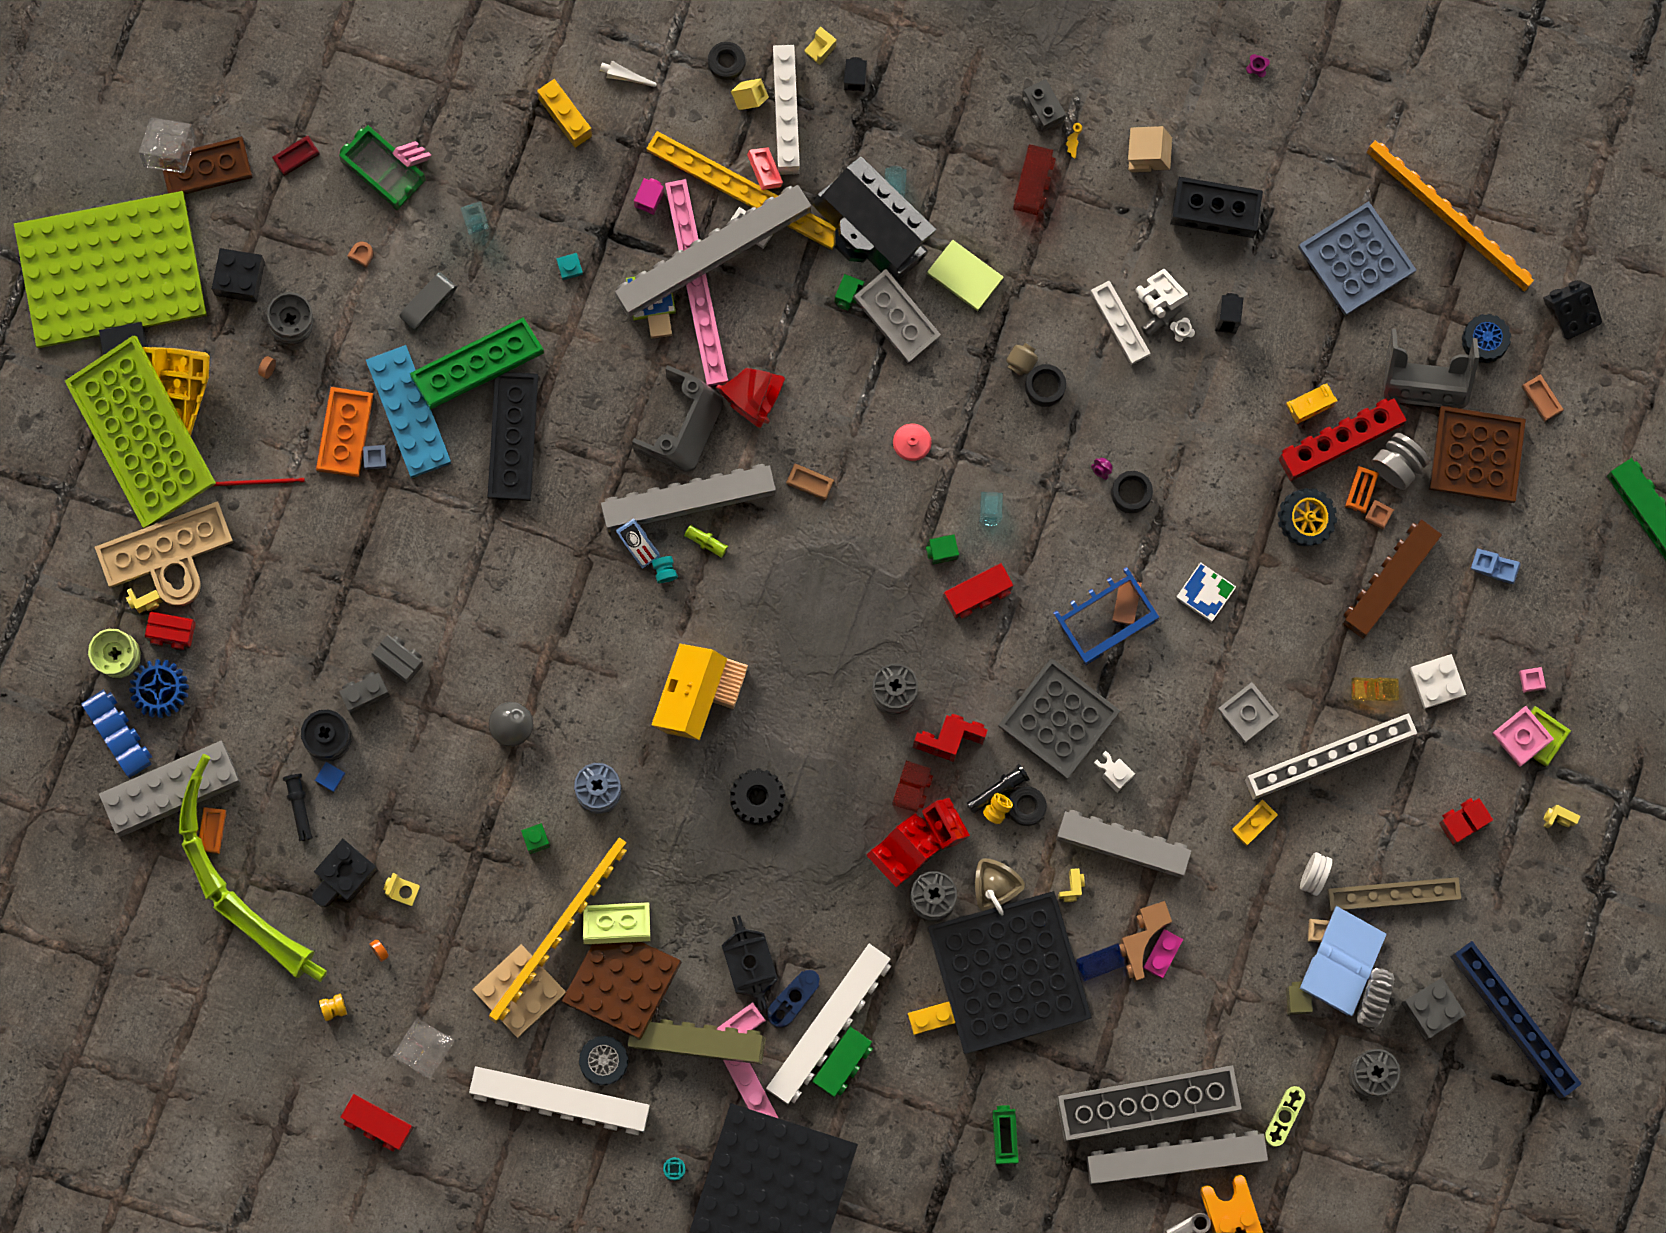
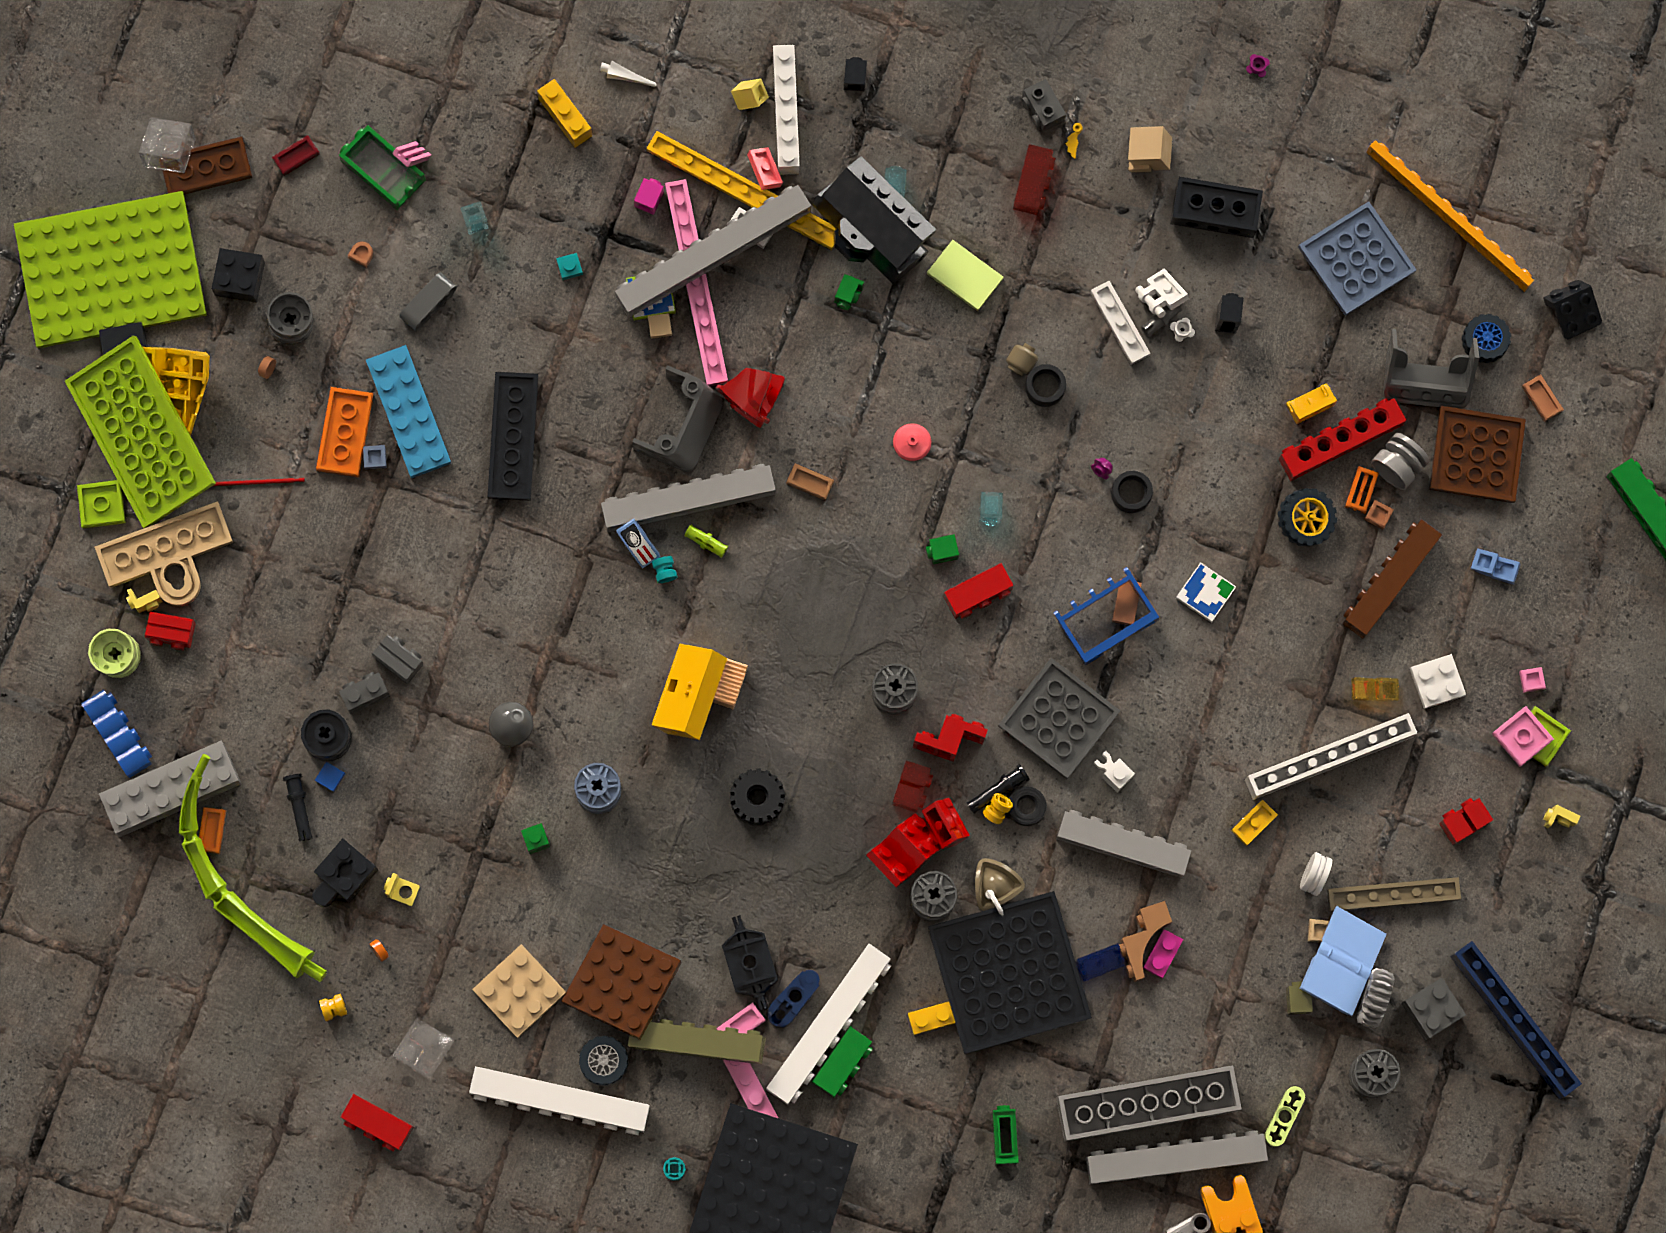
(101, 504): none -> lime tile
(168, 688): blue gear -> none
(476, 363): green tile -> none
(553, 938): yellow plate -> none
(616, 923): yellowish green tile -> none
(726, 48): black tyre -> none
(821, 46): light yellow panel -> none
(896, 315): light grey plate -> none
(1076, 882): light yellow bracket -> none
(1248, 712): light grey plate -> none

